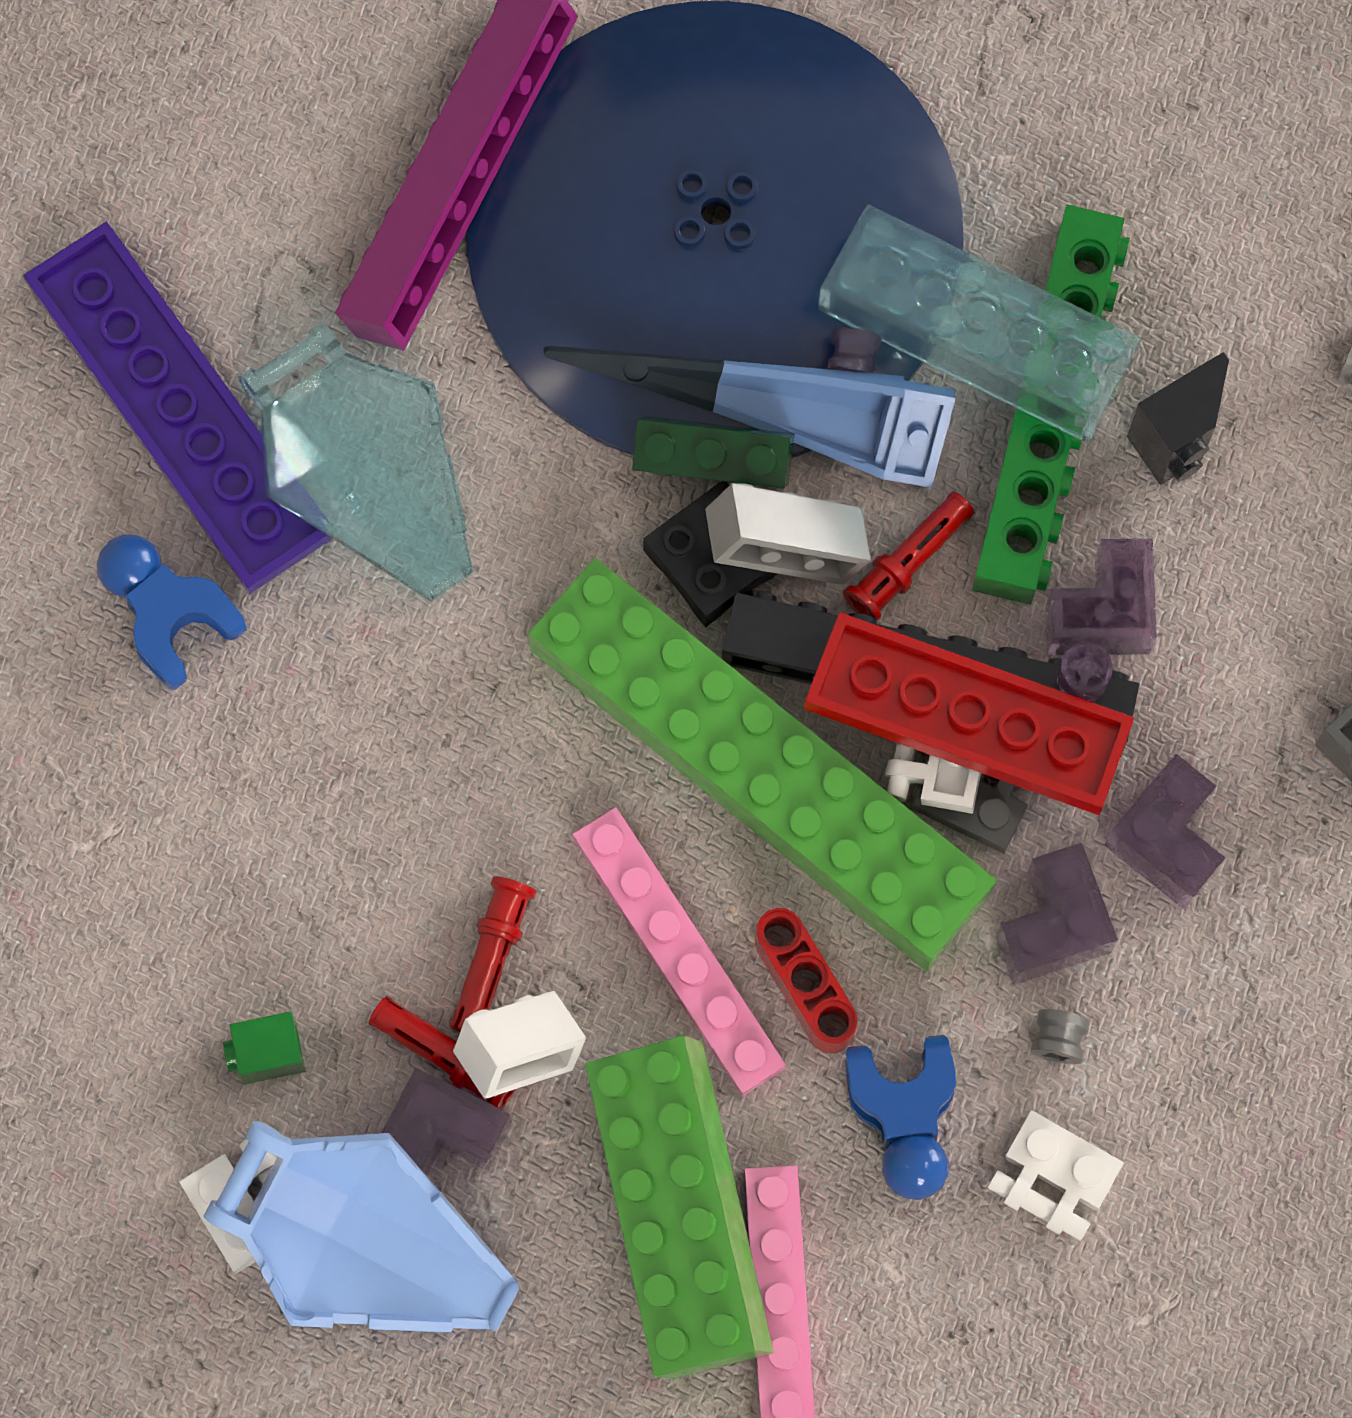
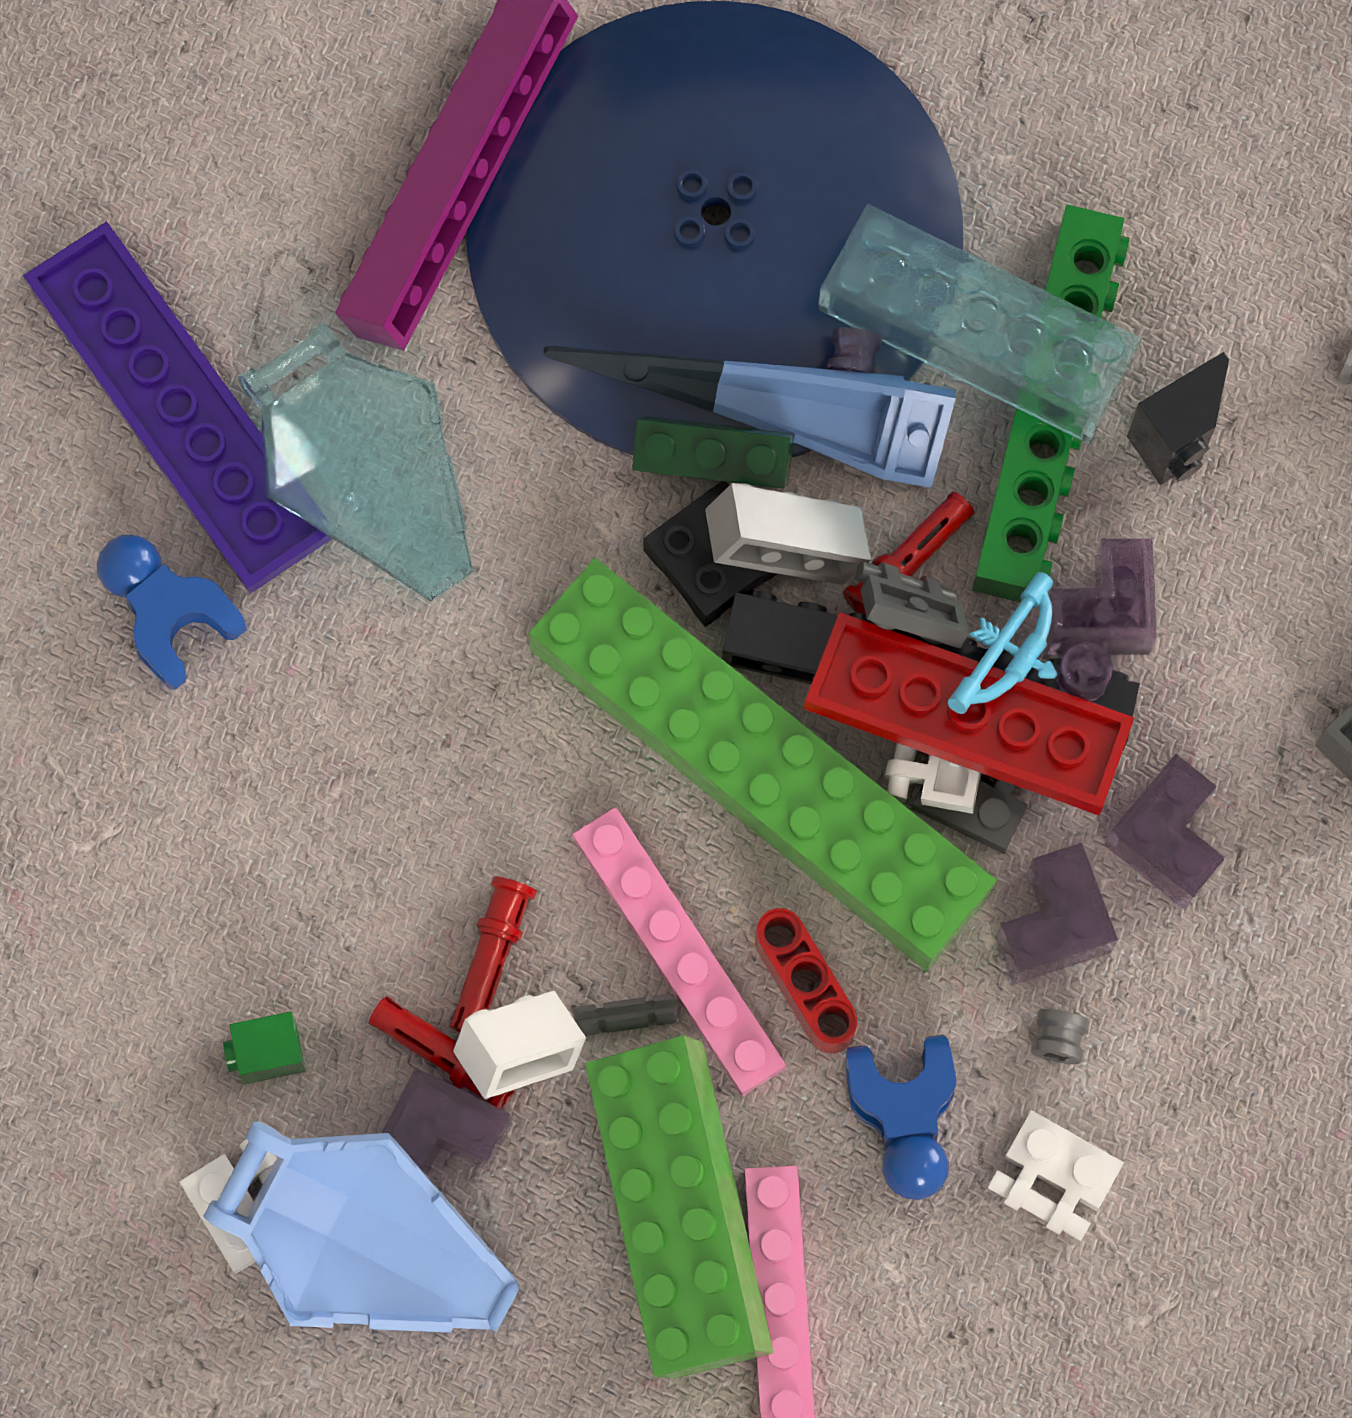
(626, 1014): none -> dark grey axle
(912, 604): none -> dark grey plate
(1024, 658): none -> medium azure piece

